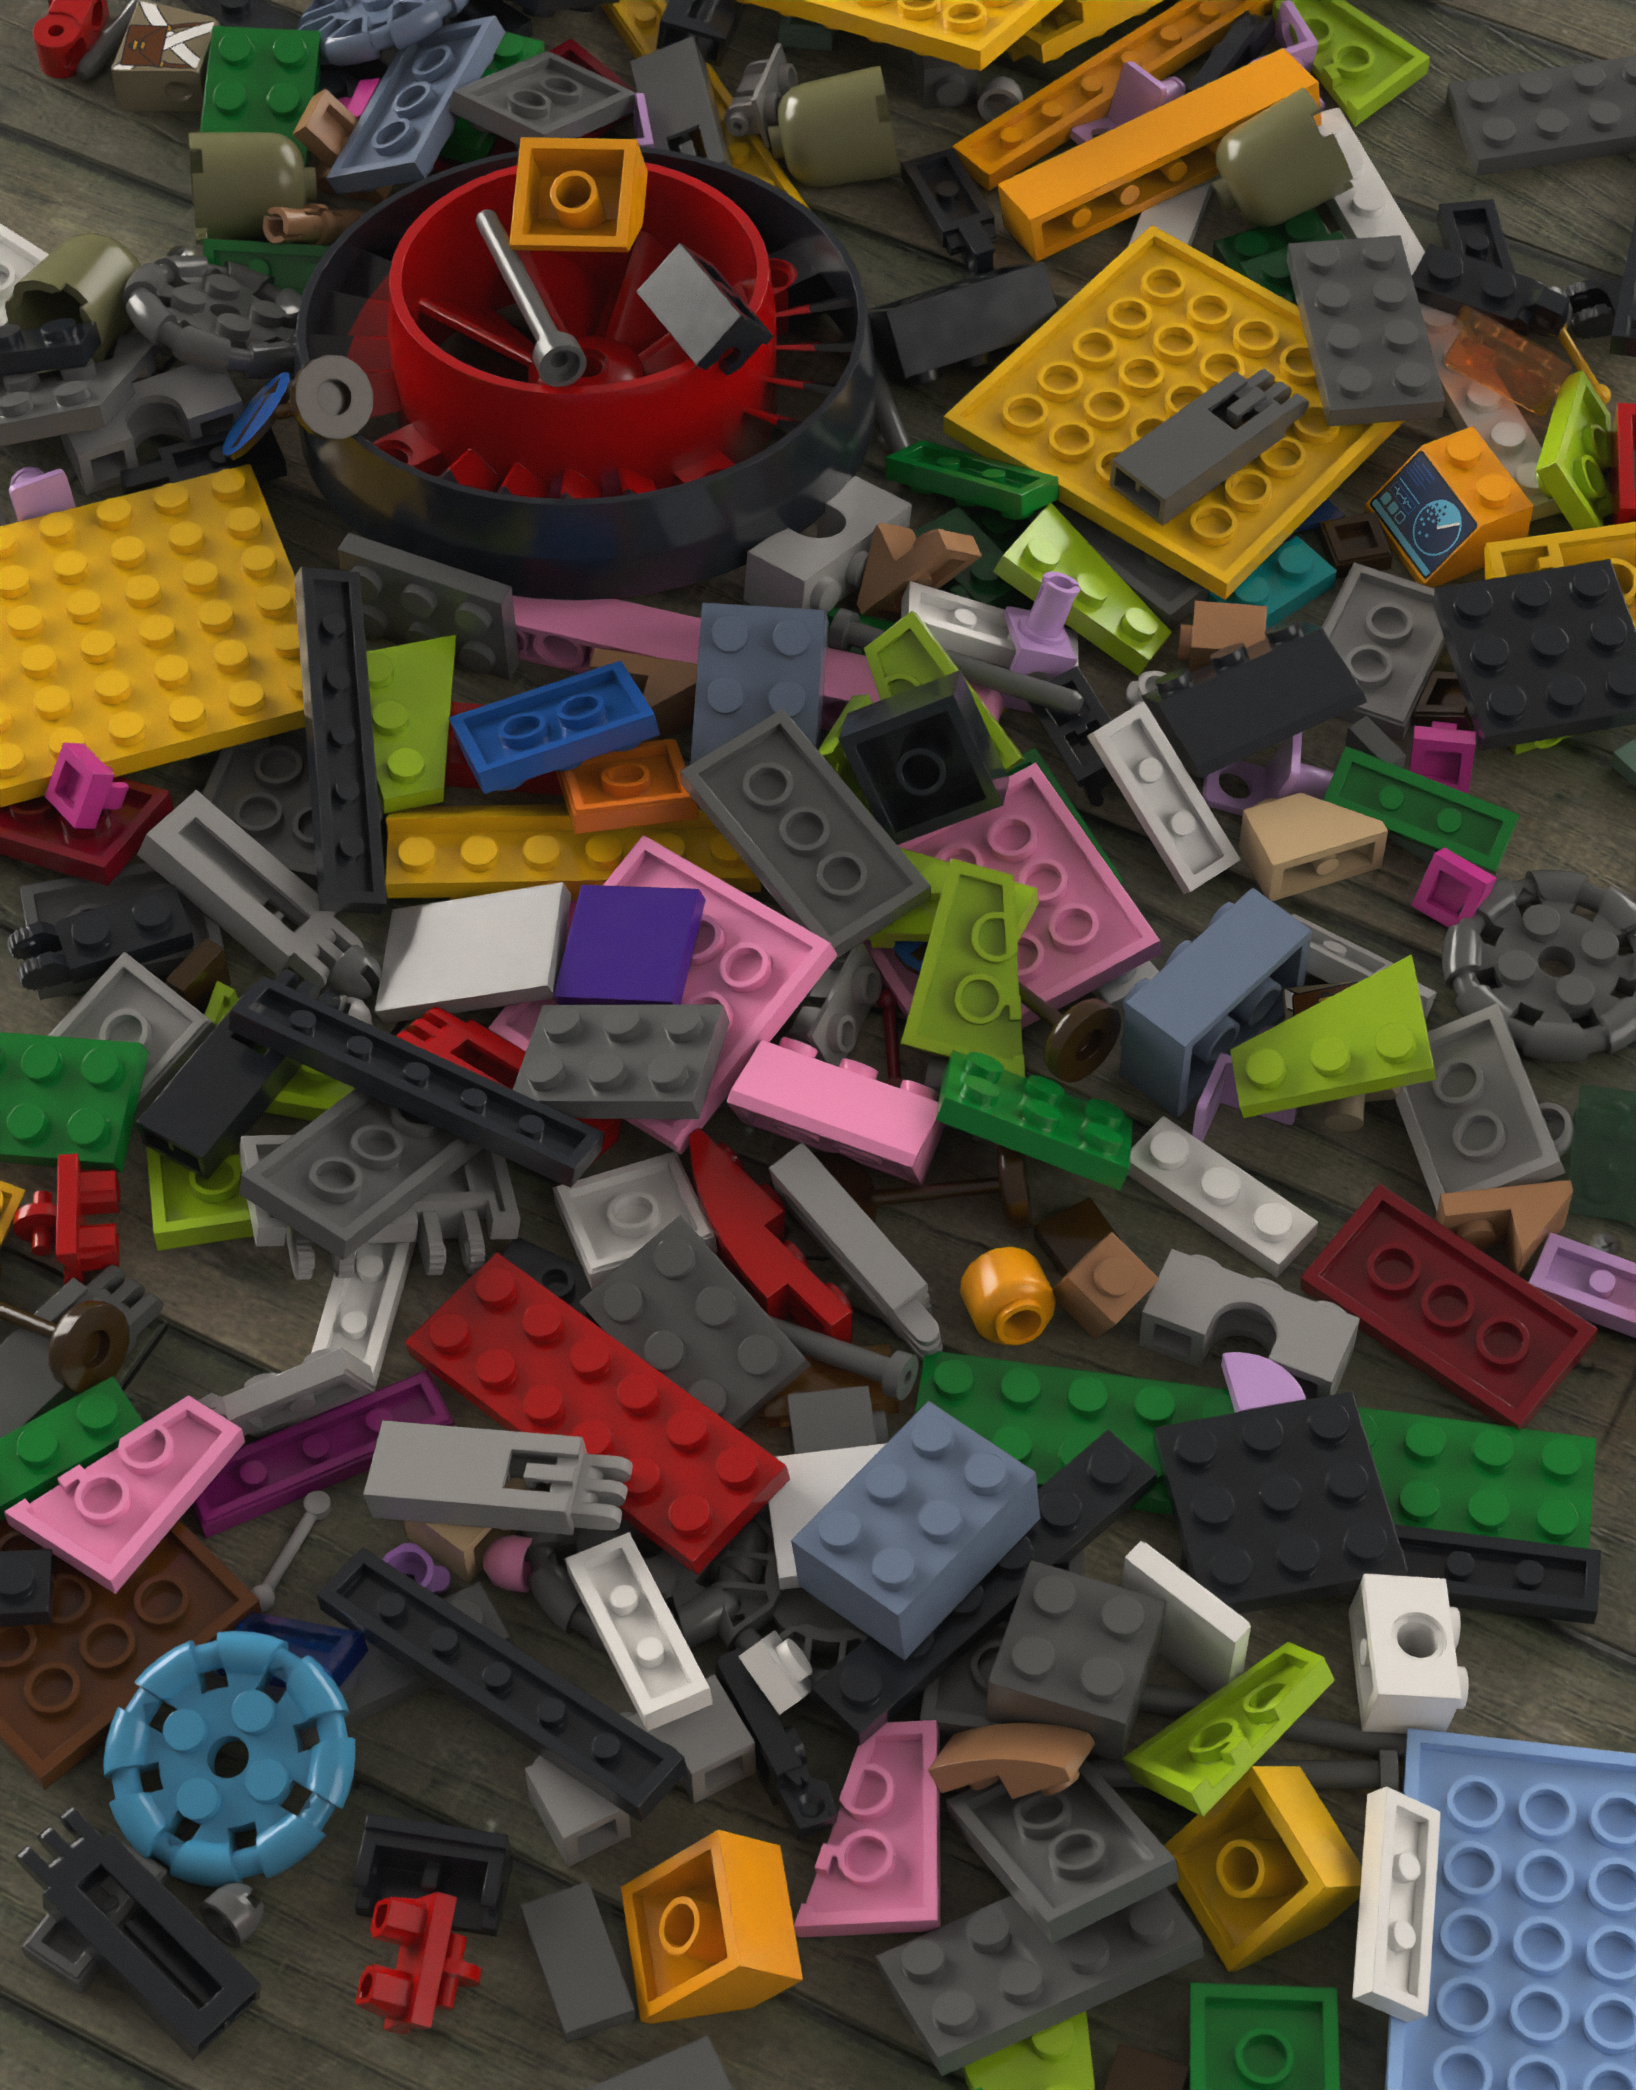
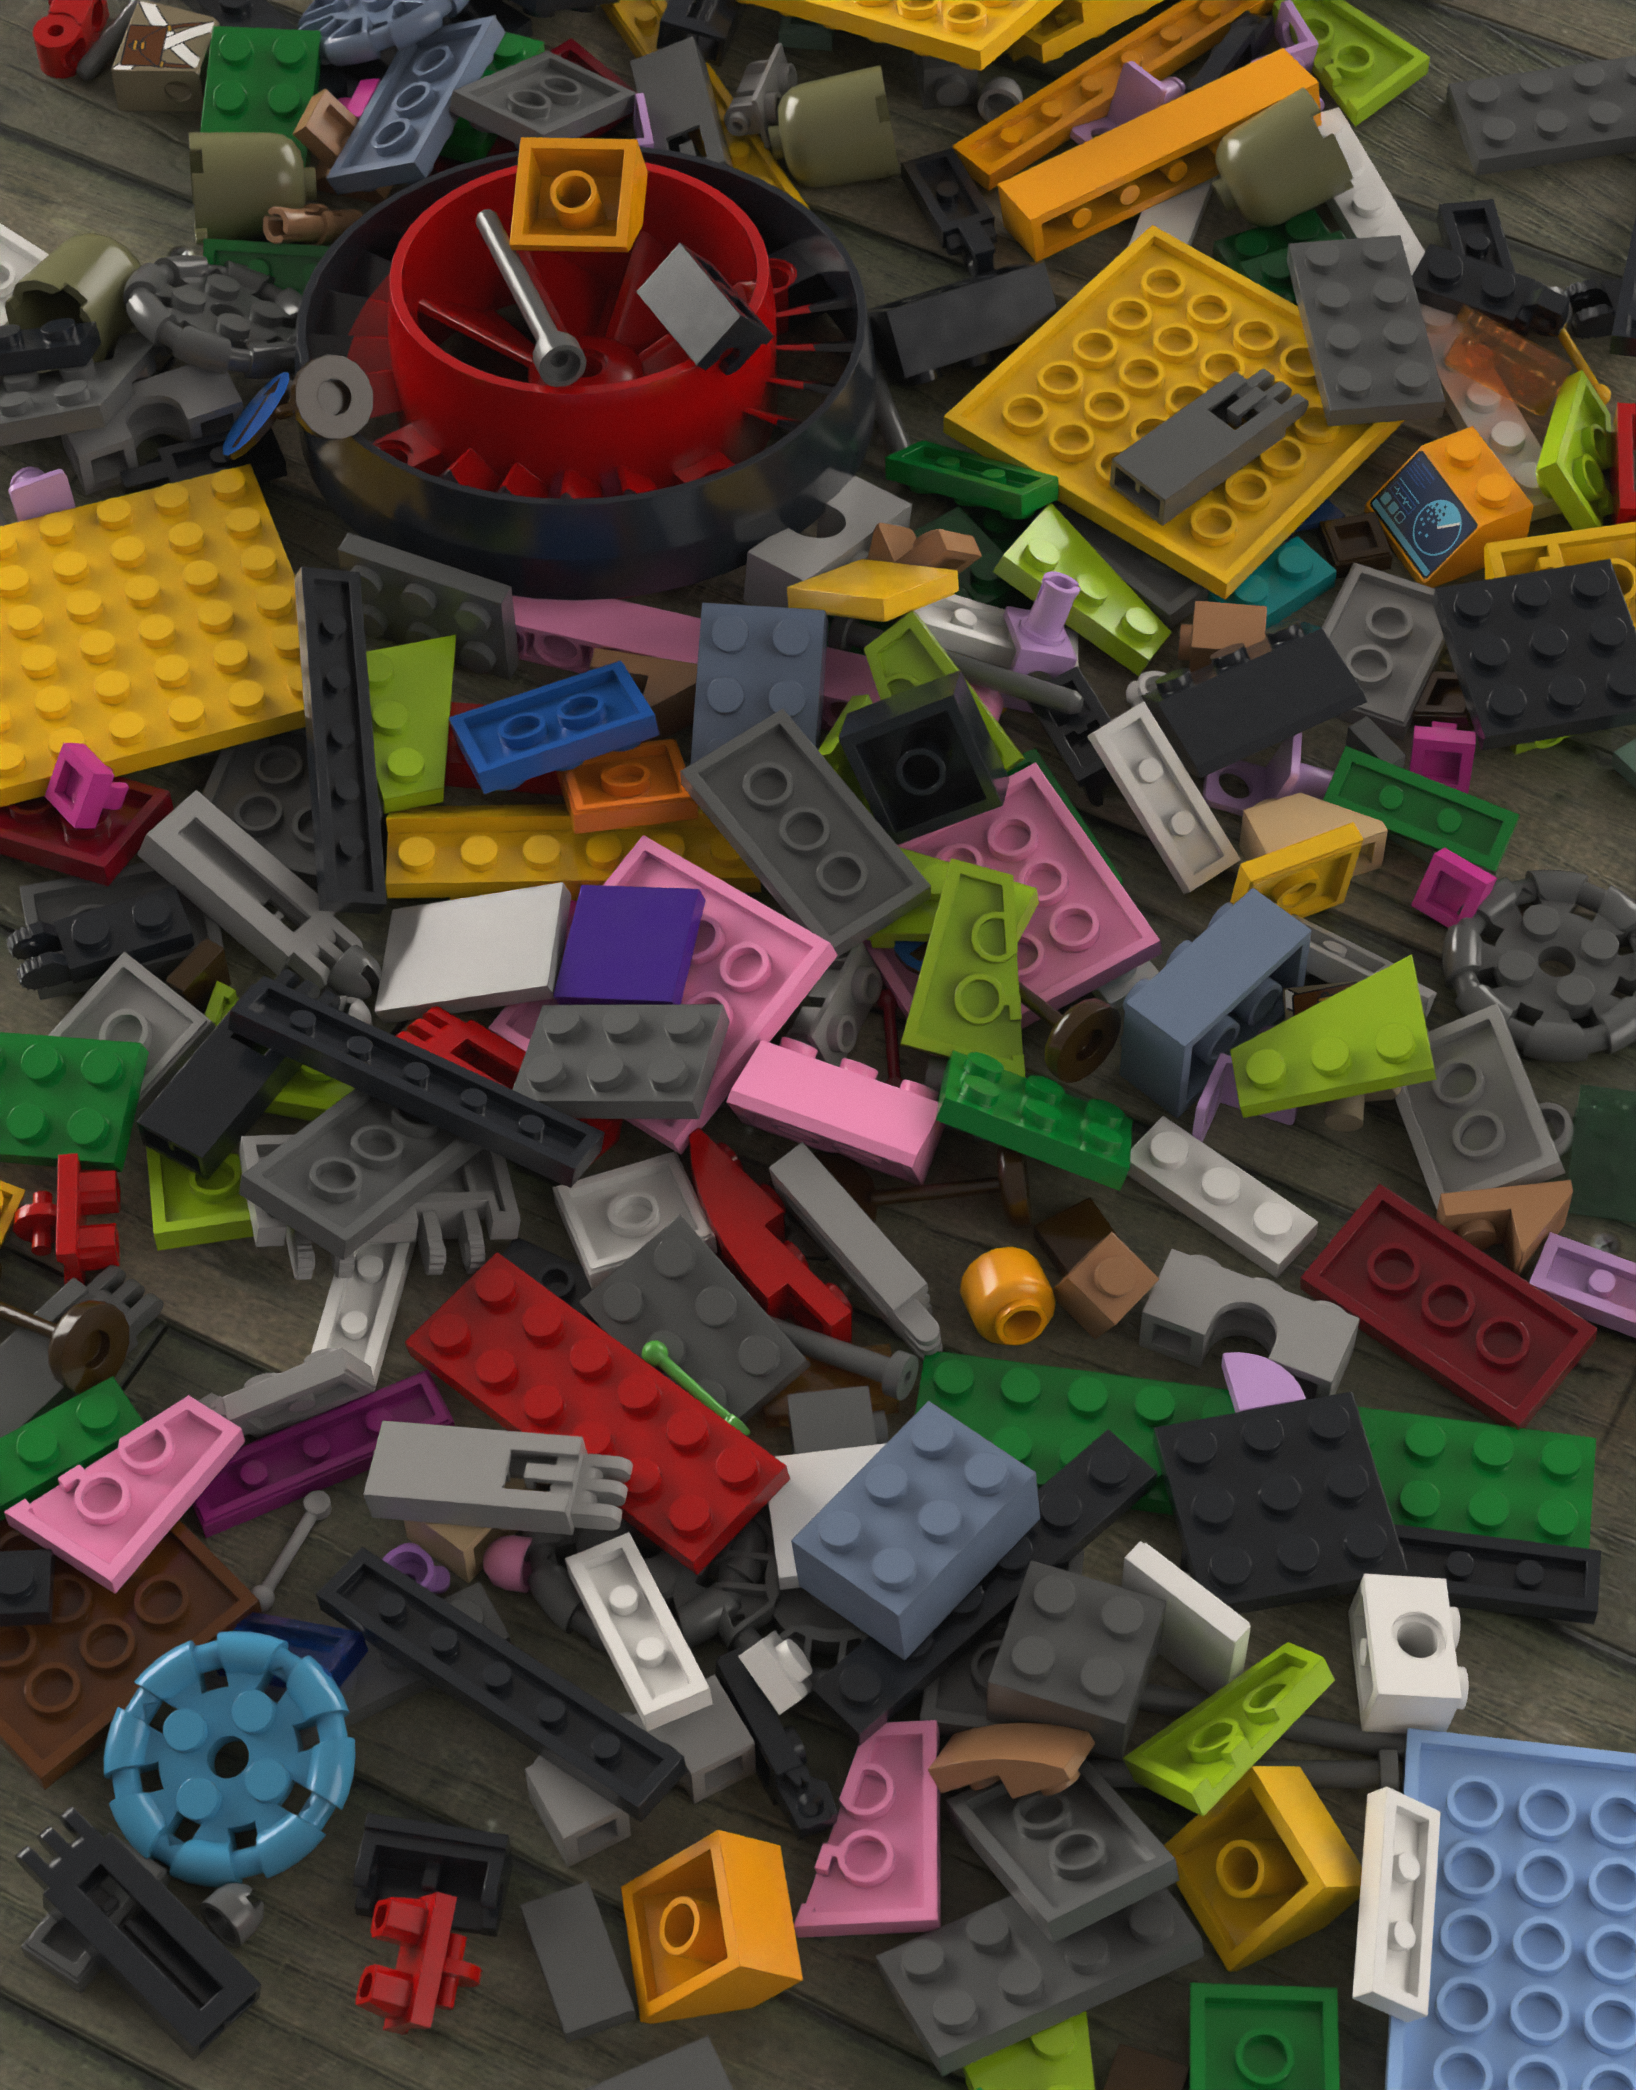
(656, 1354): none -> bright green hinge
(873, 589): none -> yellow tile
(1304, 874): none -> yellow plate

